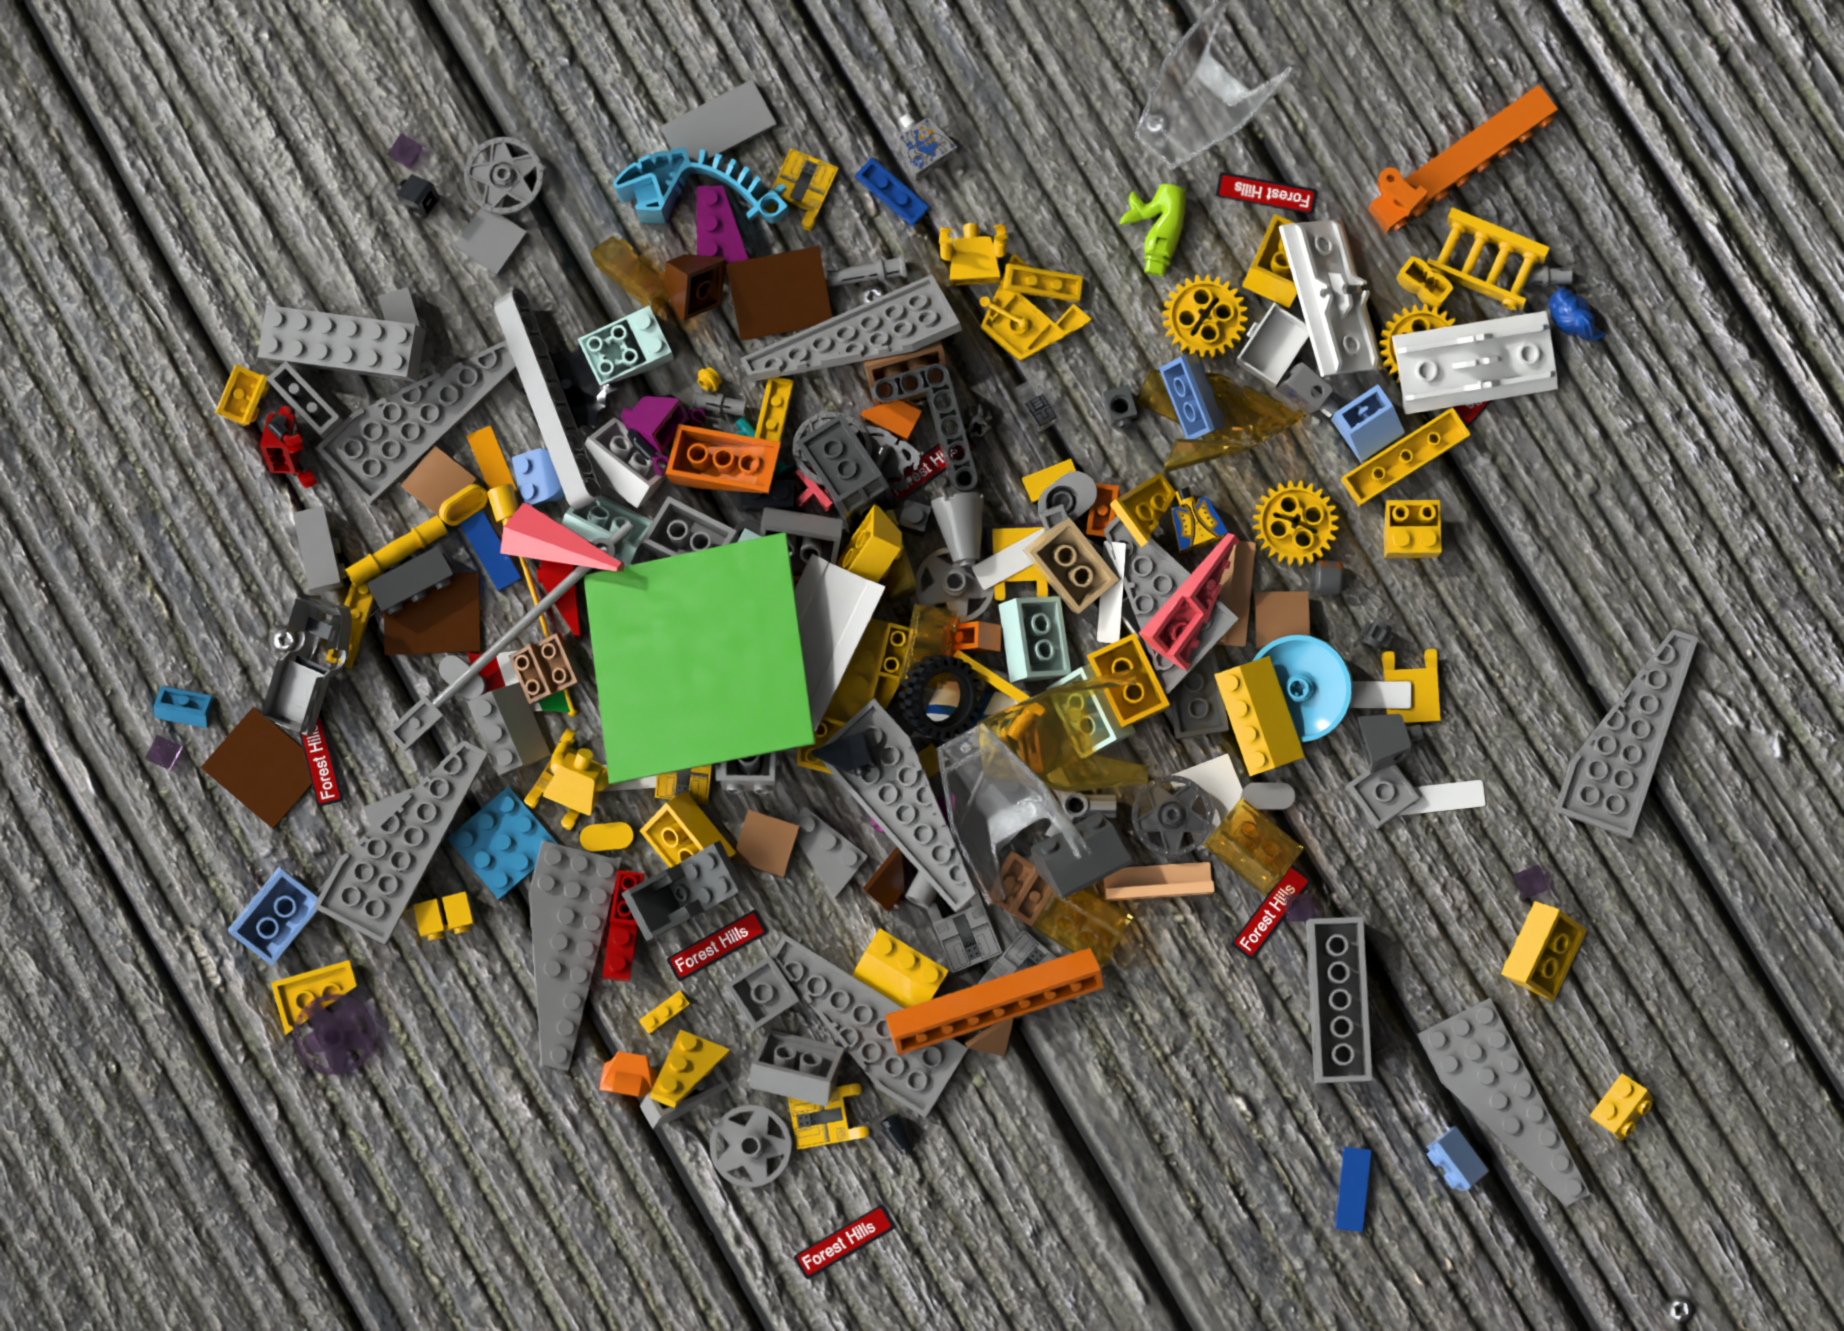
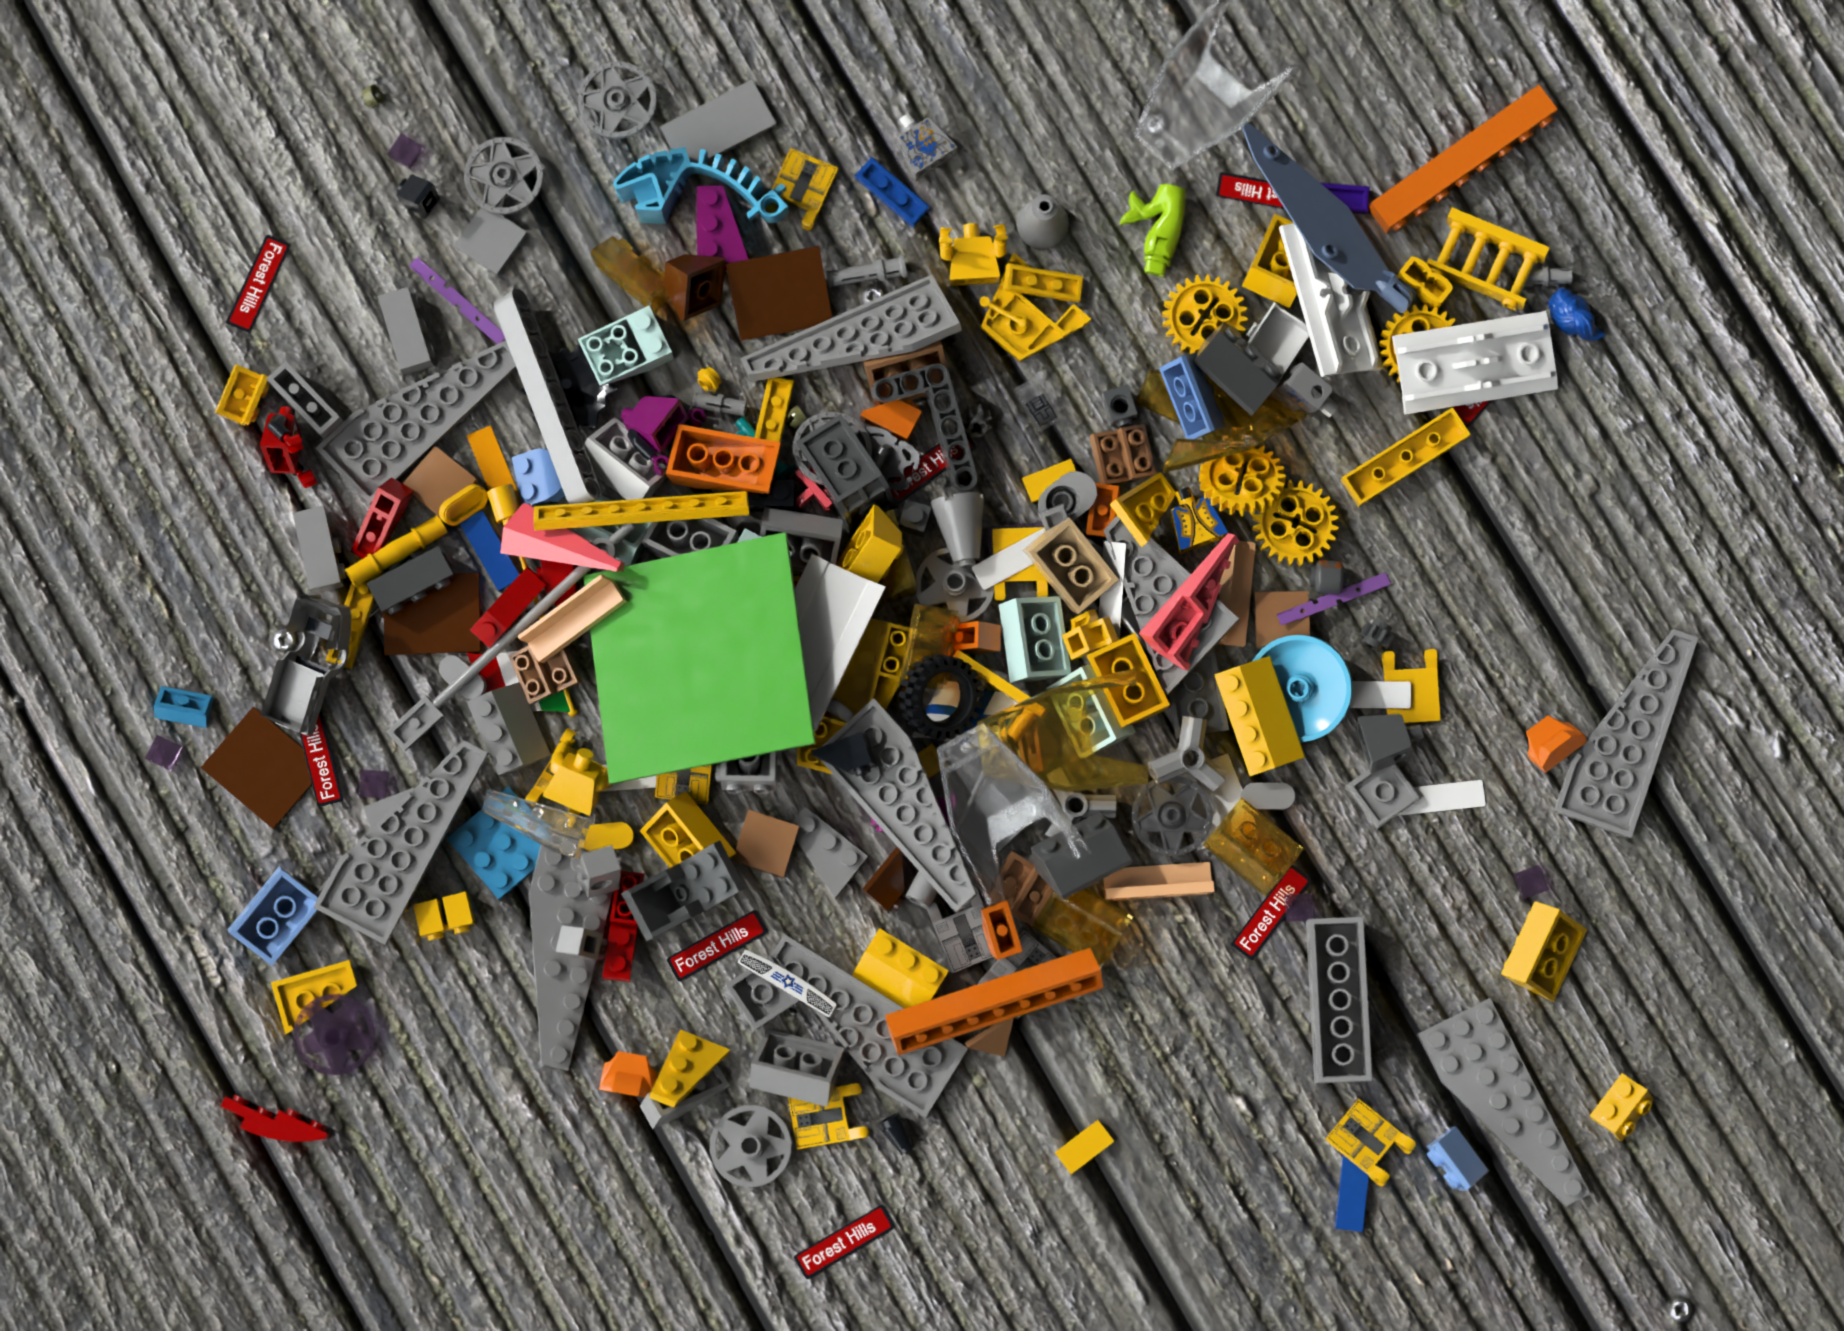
(257, 283): none -> red sticker
(285, 1126): none -> red slope
(341, 343): light grey brick -> none
(373, 96): none -> olive hinge
(373, 784): none -> clear purple tile
(382, 517): none -> red slope
(454, 297): none -> medium lavender piece
(508, 606): none -> red slope
(548, 826): none -> clear slope
(573, 617): none -> light nougat panel
(580, 943): none -> light grey brick
(599, 872): none -> light grey brick
(617, 100): none -> light grey wheel
(641, 510): none -> yellow tile
(664, 1012): yellow piece -> none
(788, 982): none -> white sticker
(796, 417): none -> olive hinge
(839, 710): none -> light grey tile
(1000, 930): none -> orange slope
(1042, 222): none -> light grey cone
(1084, 1147): none -> yellow tile
(1088, 634): none -> yellow brick
(1123, 455): none -> medium nougat slope
(1174, 763): none -> light grey piece
(1237, 367): none -> dark grey slope
(1260, 484): none -> yellow gear
(1326, 224): none -> sand blue wing
(1330, 599): none -> medium lavender piece
(1351, 195): none -> dark purple tile
(1365, 1138): none -> yellow flag
(1368, 423): light blue slope -> none
(1399, 191): orange leg -> none
(1412, 529): yellow slope -> none
(1552, 742): none -> orange slope

